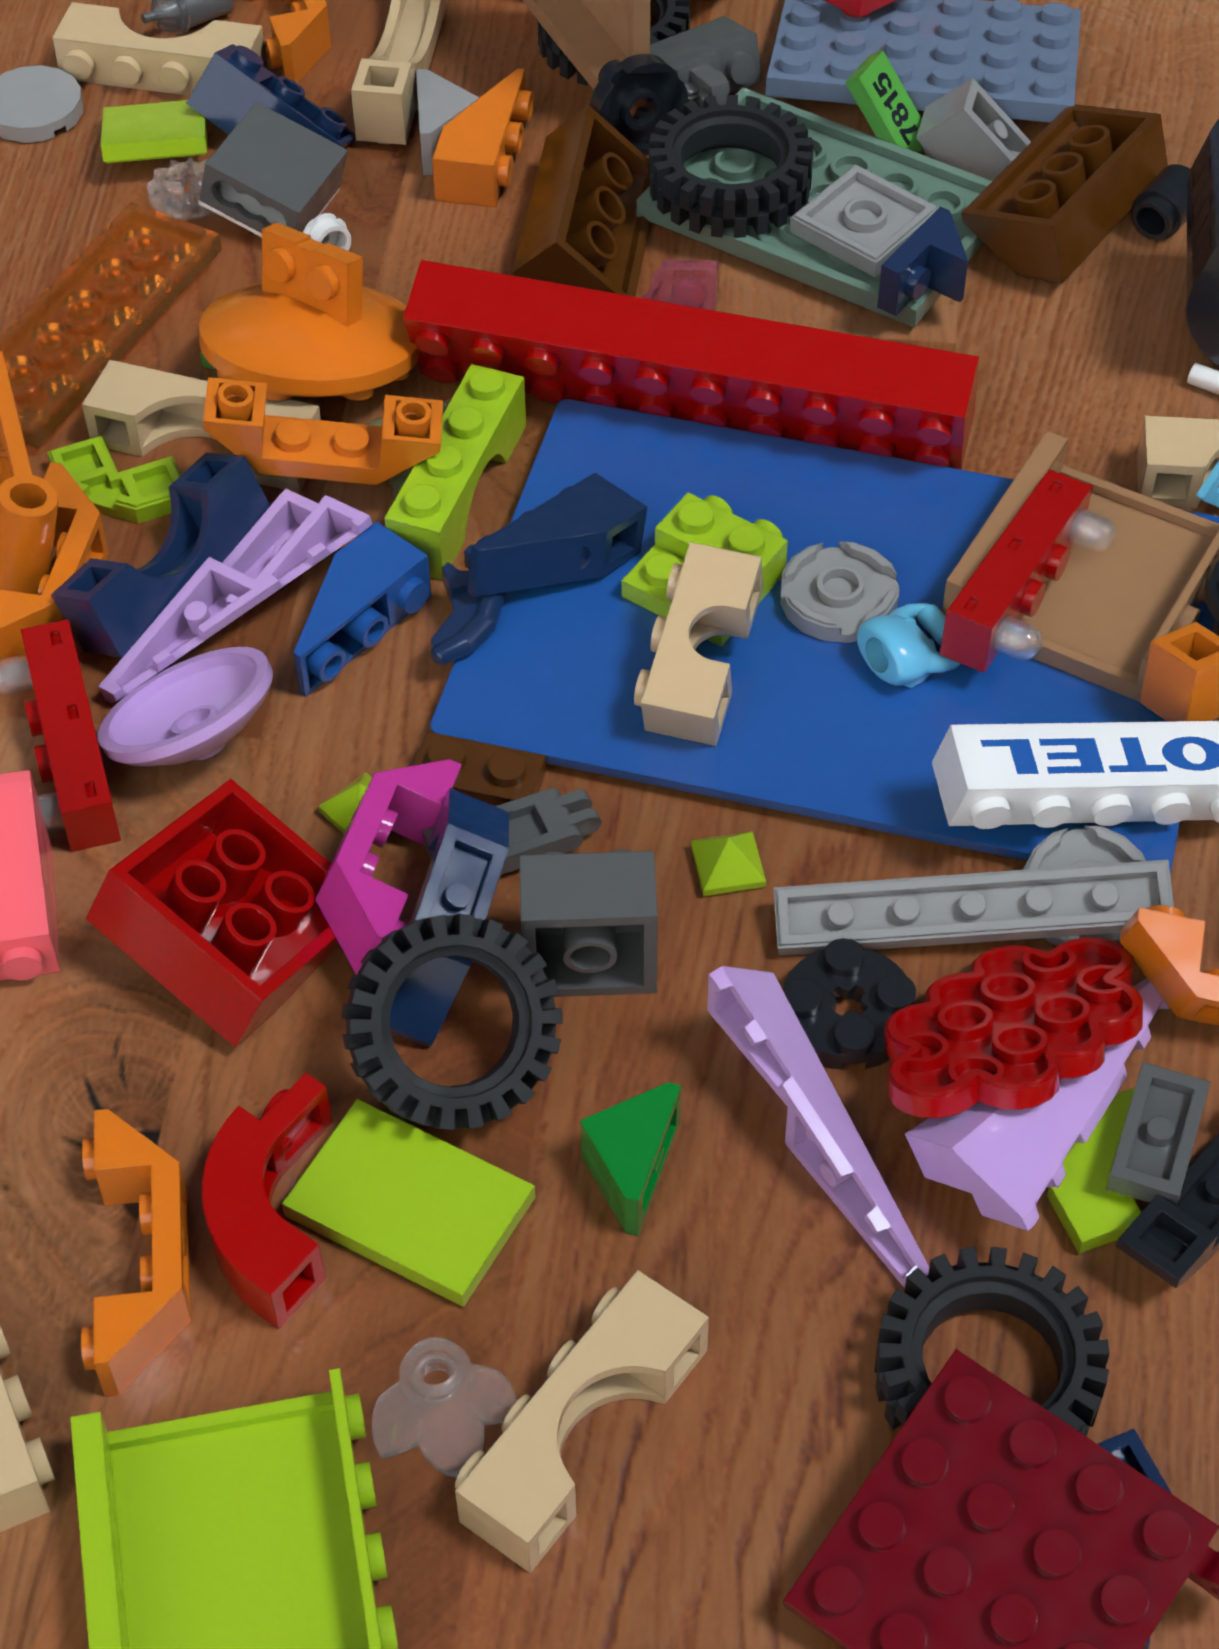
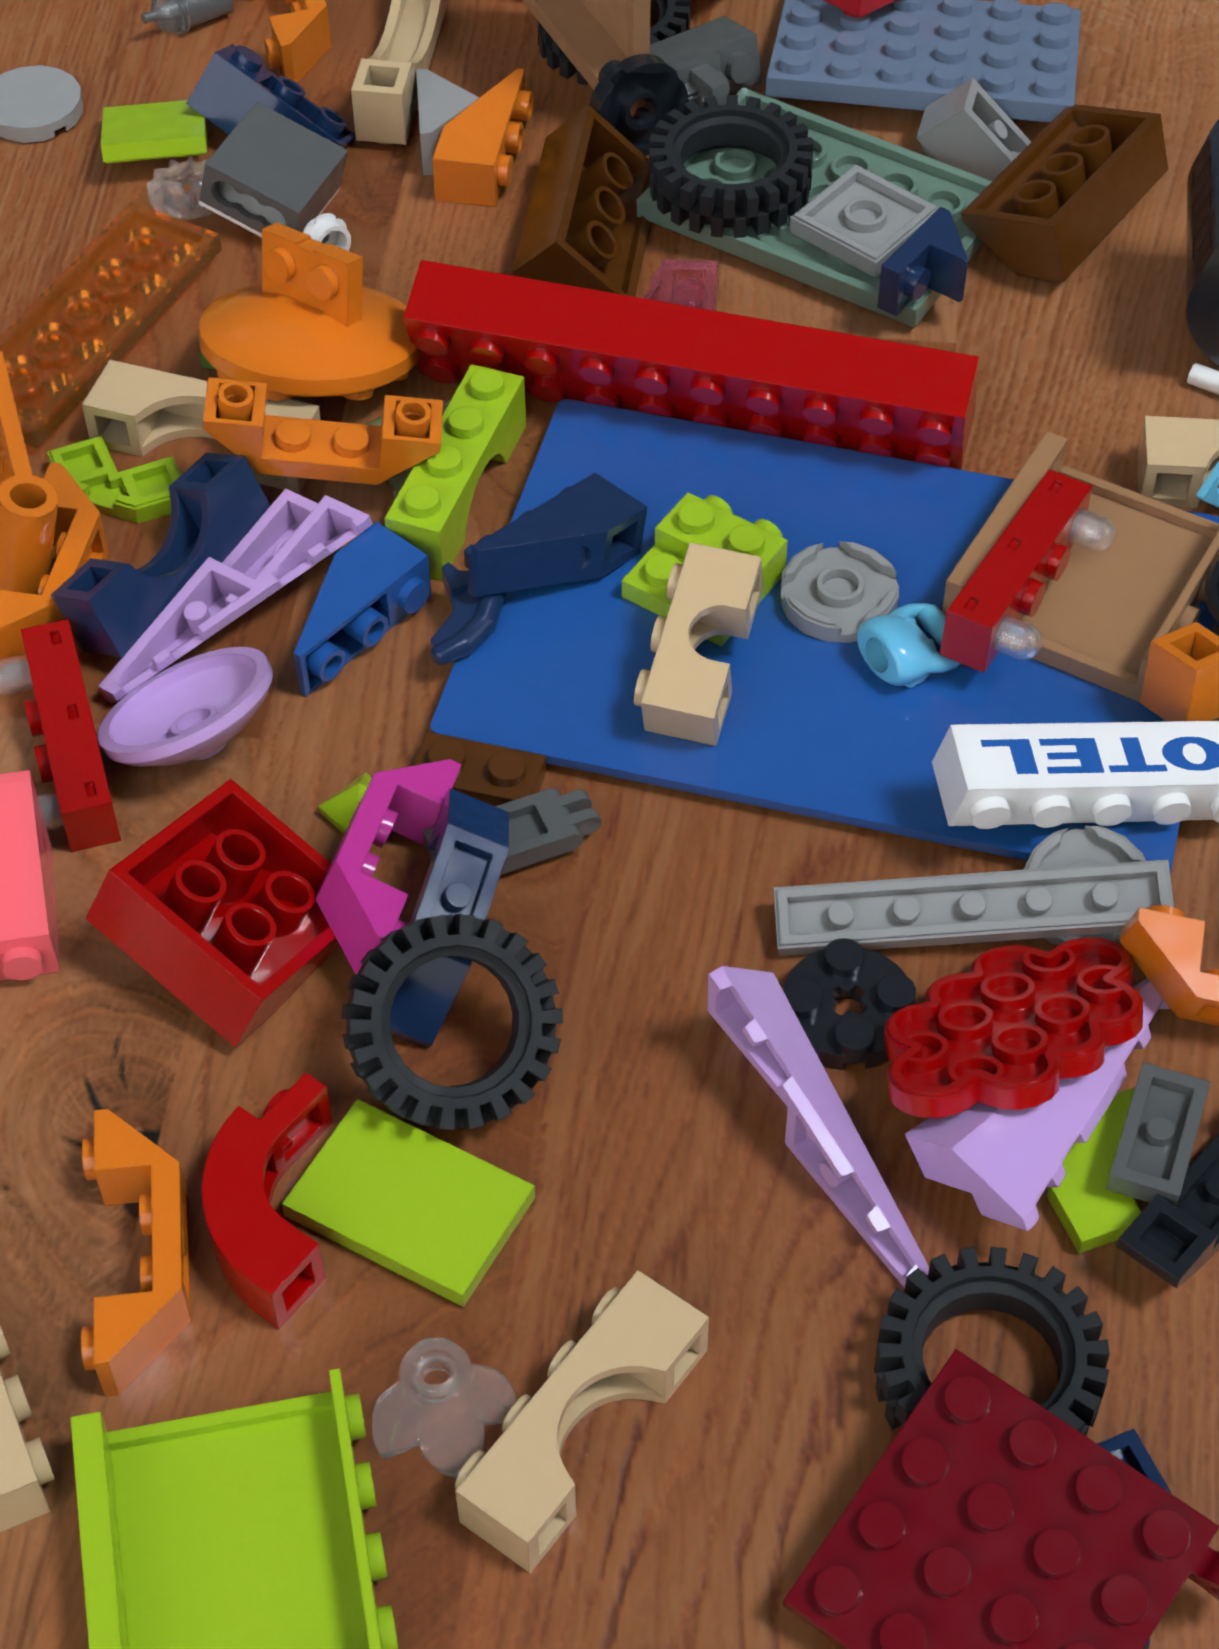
(102, 50): tan arch -> none
(592, 920): dark grey brick -> none
(629, 1149): green slope -> none
(728, 863): lime slope -> none
(885, 102): bright green tile -> none
(1163, 204): black brick -> none

